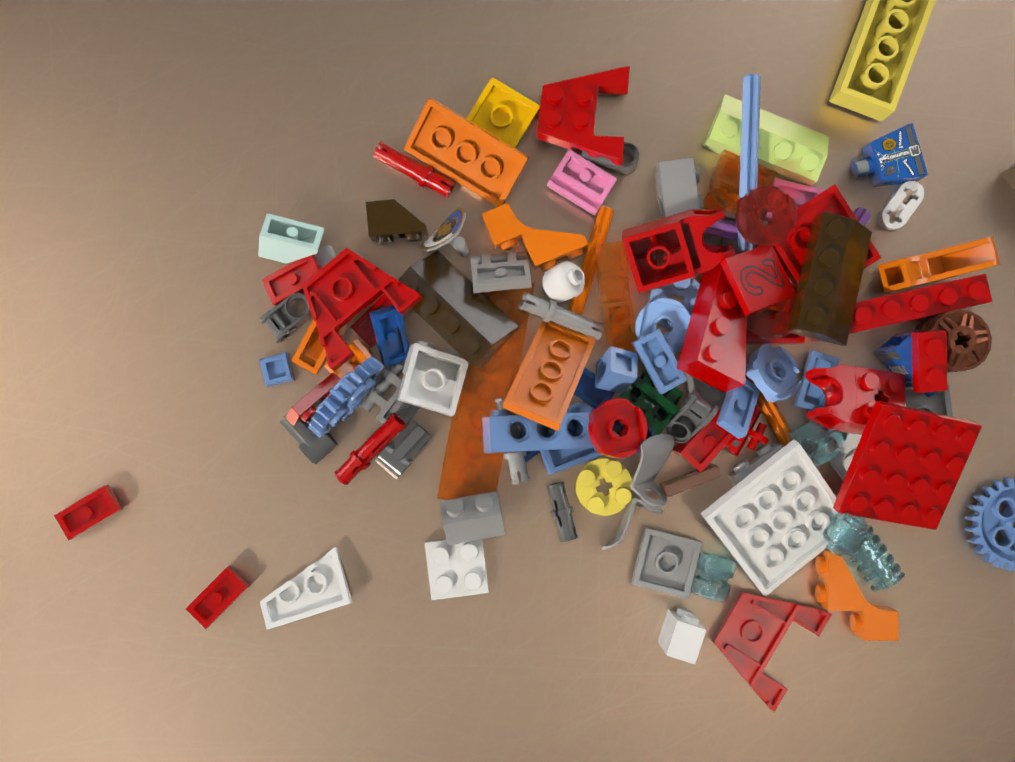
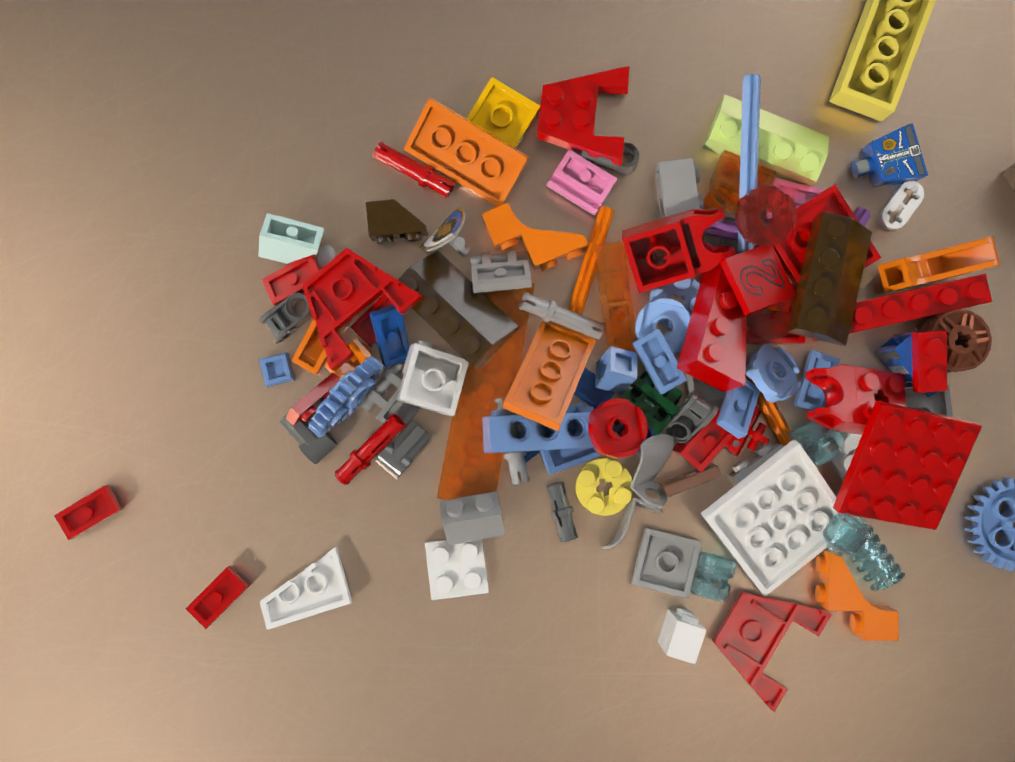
(563, 282): white head -> none

